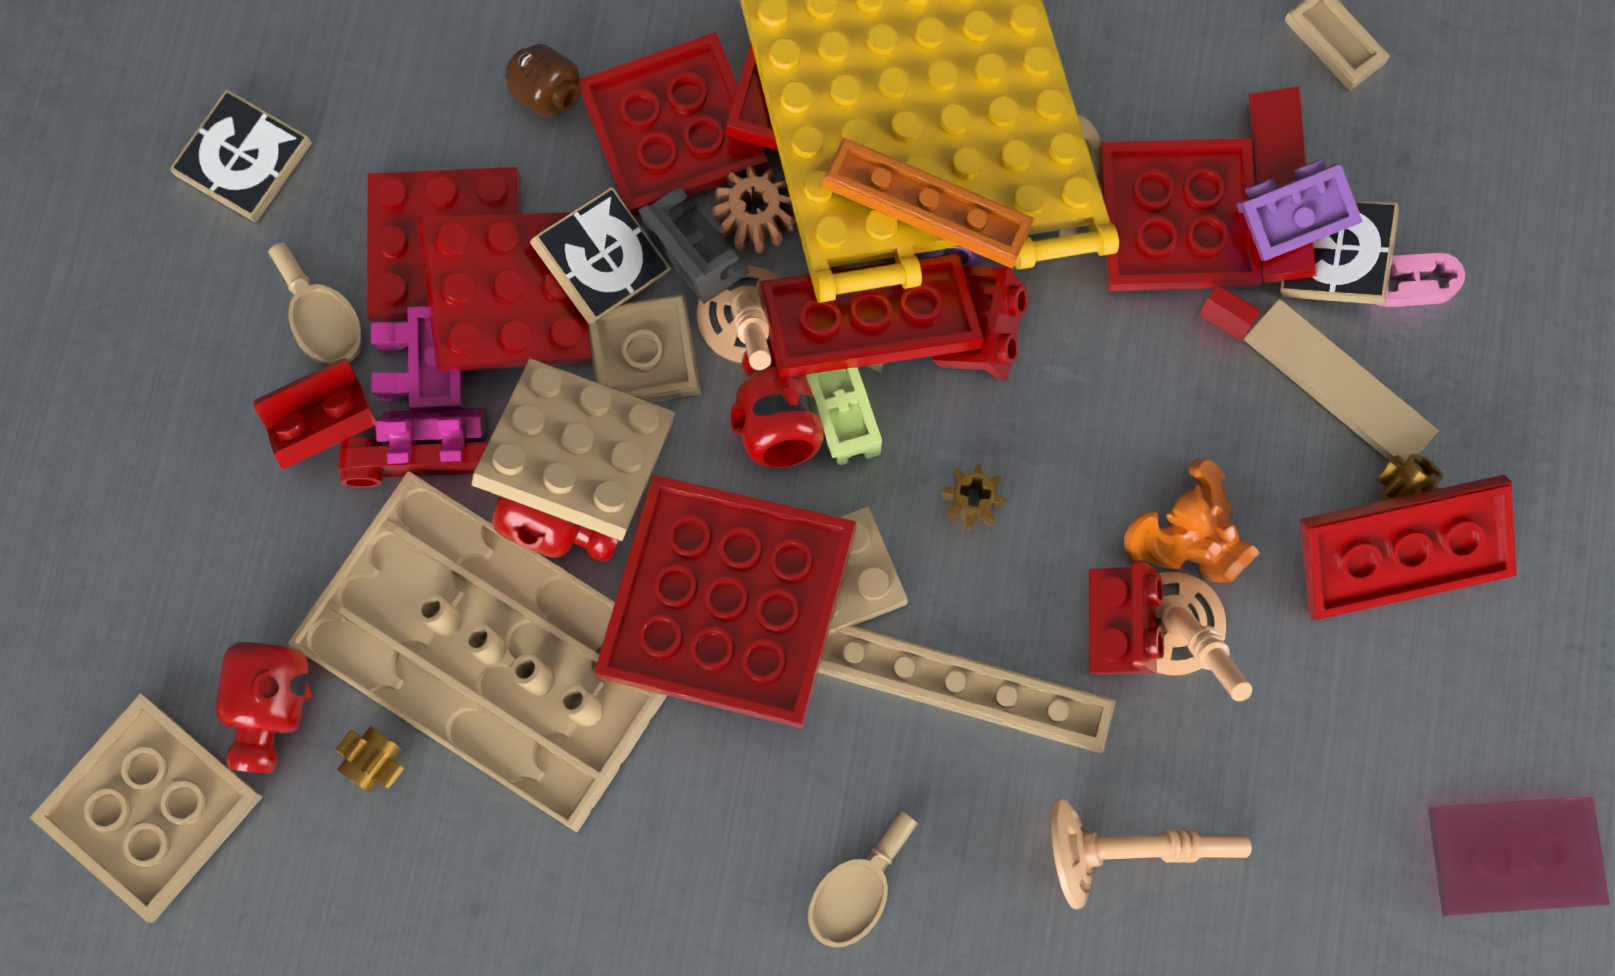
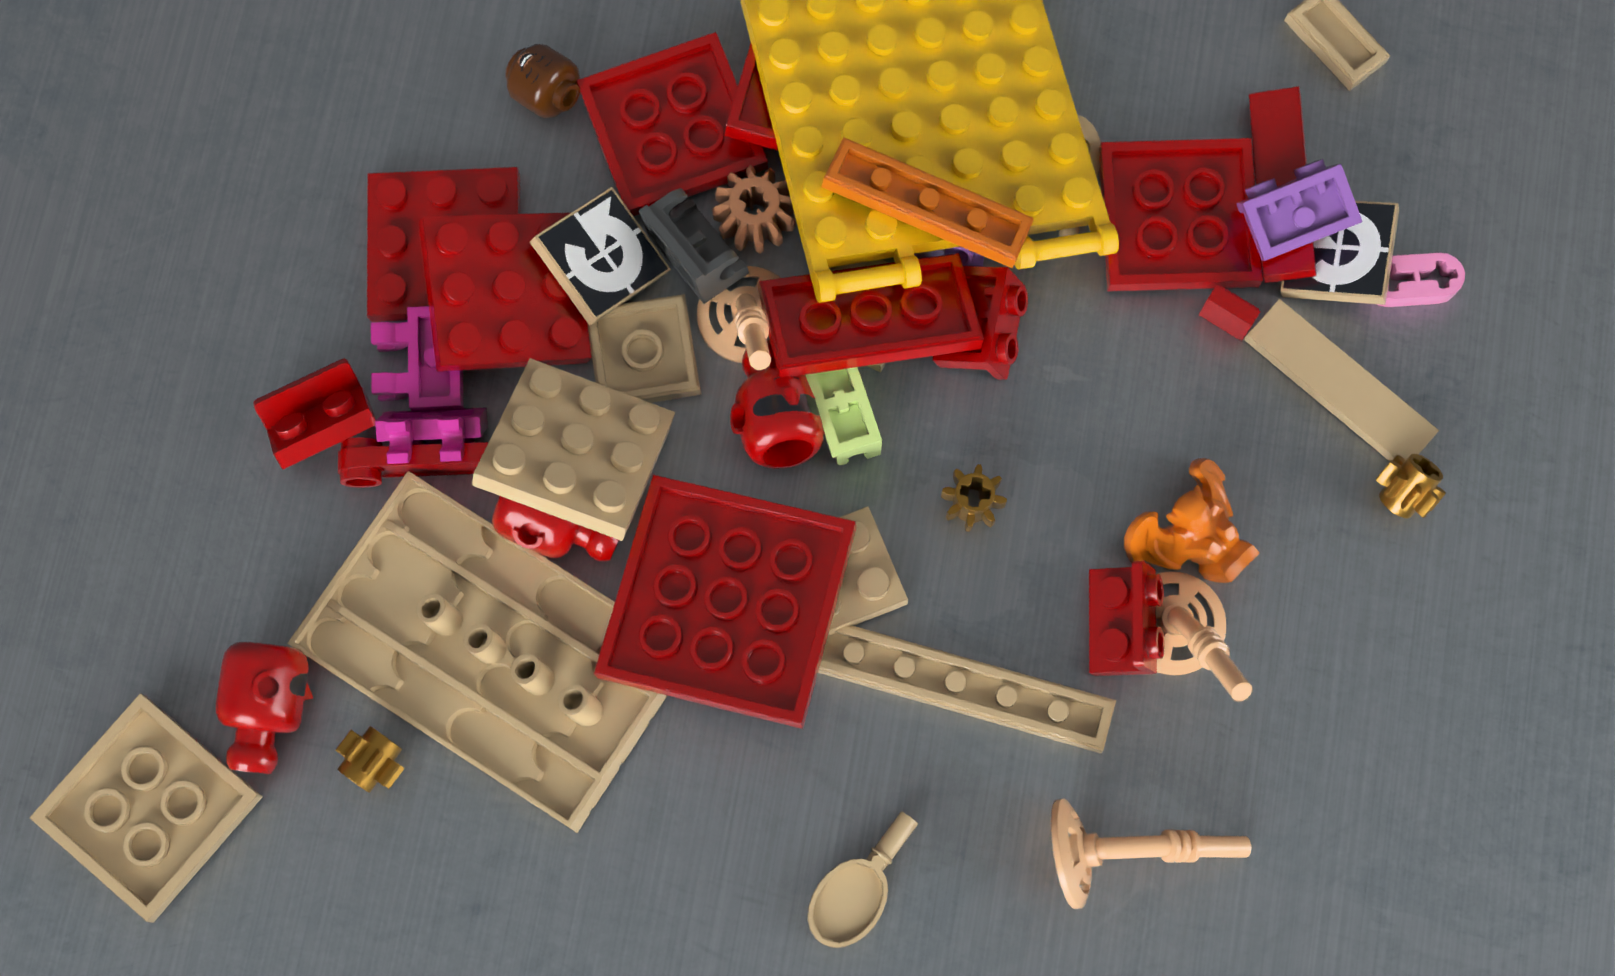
(241, 156): tile -> none
(317, 314): tan piece -> none
(1409, 547): red tile -> none
(1518, 856): clear pink tile -> none

